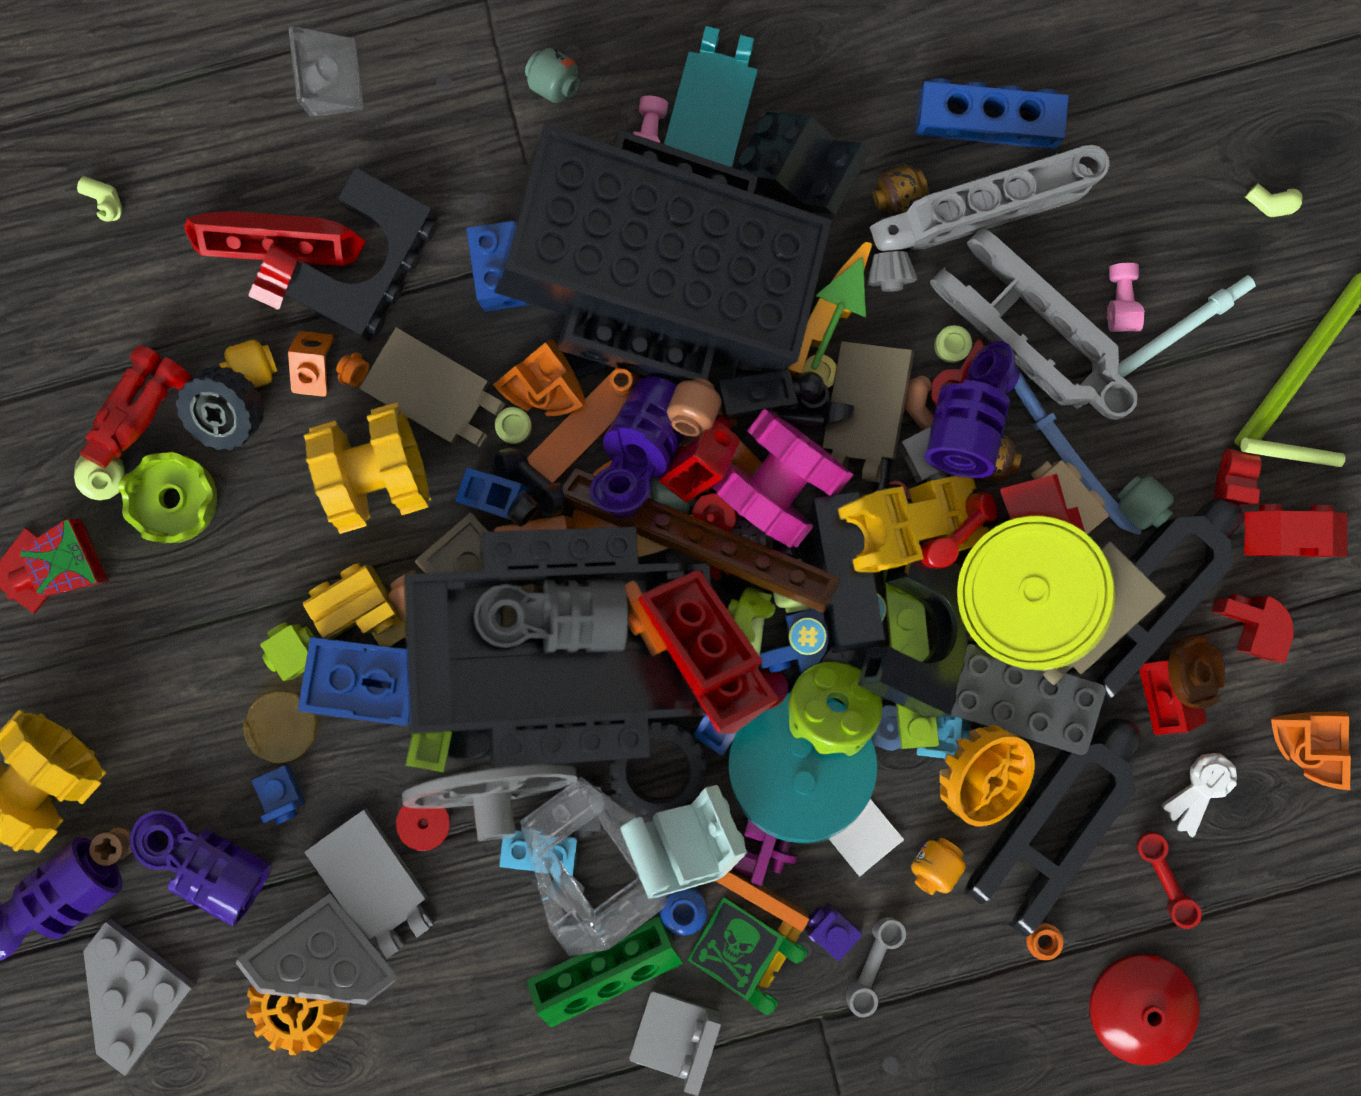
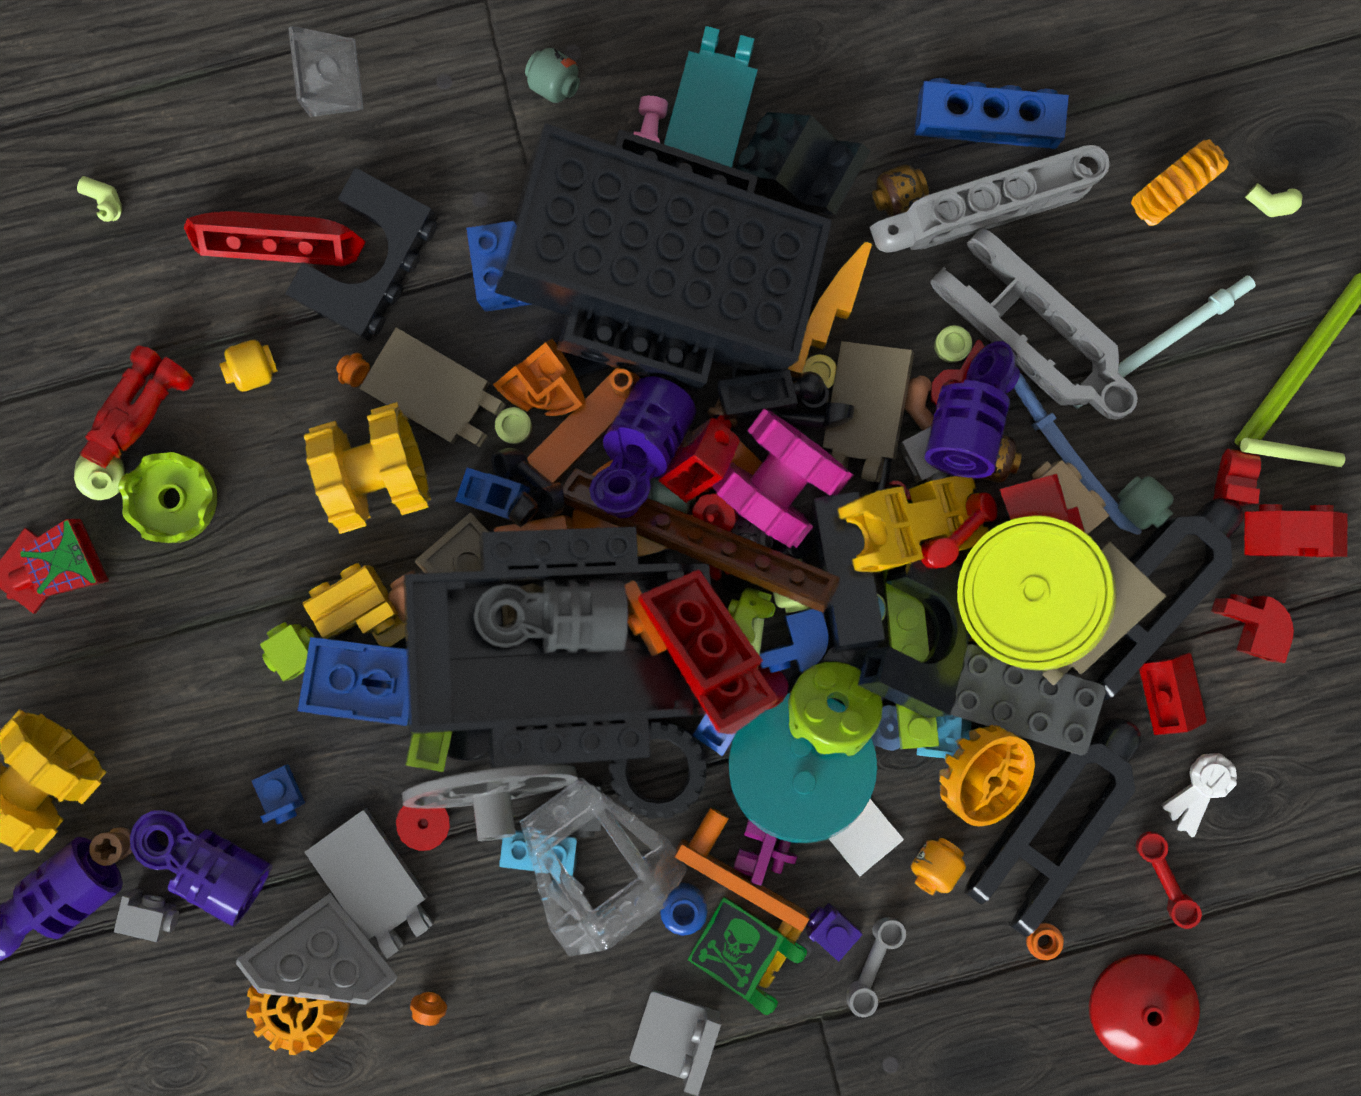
(129, 995): light grey plate -> none
(145, 916): none -> light grey brick
(233, 395): black wheel -> none
(274, 276): red leg -> none
(277, 728): clear yellow tile -> none
(308, 364): orange bracket -> none
(428, 1008): none -> orange plate
(601, 975): green brick -> none
(685, 845): light aqua piece -> none
(694, 406): nougat head -> none
(807, 636): tile -> none
(847, 293): bright green piece -> none
(891, 271): light grey piece -> none
(1124, 312): bright pink leg -> none
(1179, 182): none -> light orange gear
(1196, 671): reddish brown tile -> none
(1317, 745): orange brick -> none

